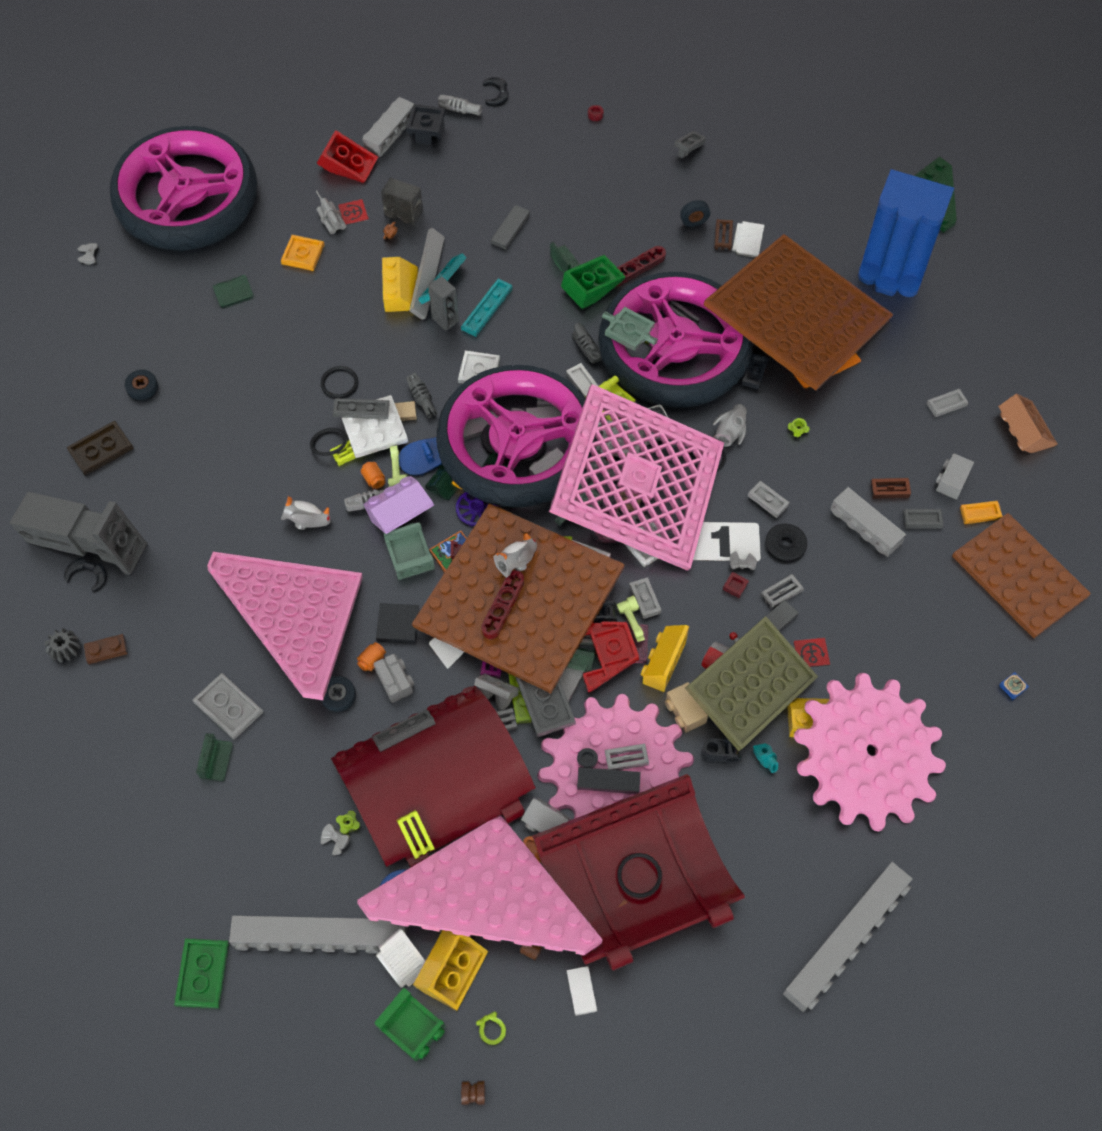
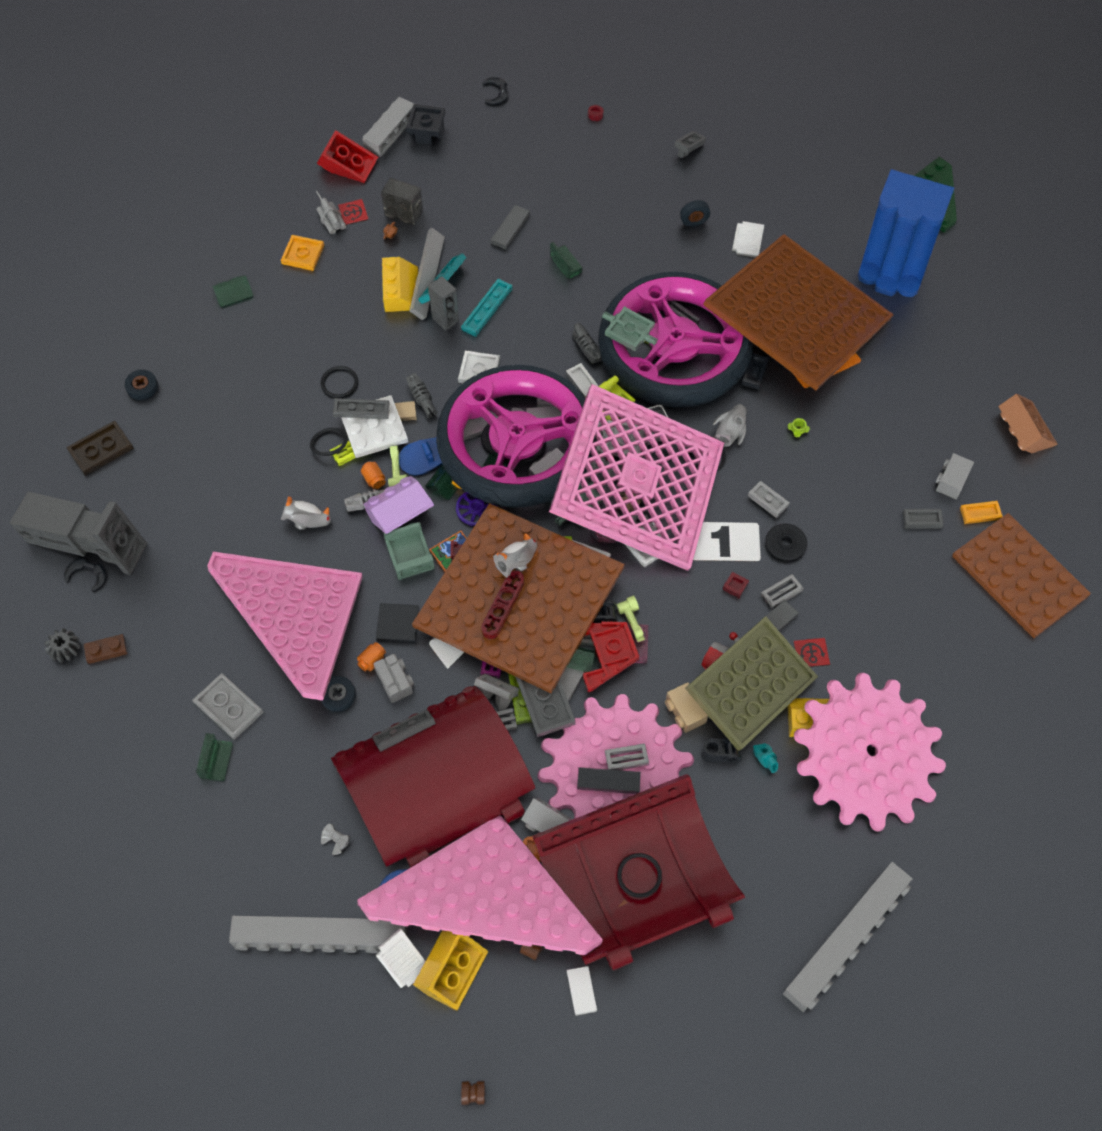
(88, 258): light grey piece -> none
(183, 188): wheel -> none
(202, 973): green tile -> none
(347, 828): lime plate -> none
(410, 1025): green panel -> none
(423, 850): neon yellow tile -> none
(455, 104): light grey hinge -> none
(481, 1023): lime piece -> none
(587, 758): black tile -> none
(591, 281): green slope -> none
(645, 598): light grey plate -> none
(648, 255): dark red beam -> none
(665, 656): yellow slope -> none
(723, 245): reddish brown tile -> none
(736, 562): light grey piece -> none
(867, 522): light grey brick -> none
(891, 491): copper tile -> none
(947, 402): light grey tile -> none
(1014, 686): tile -> none

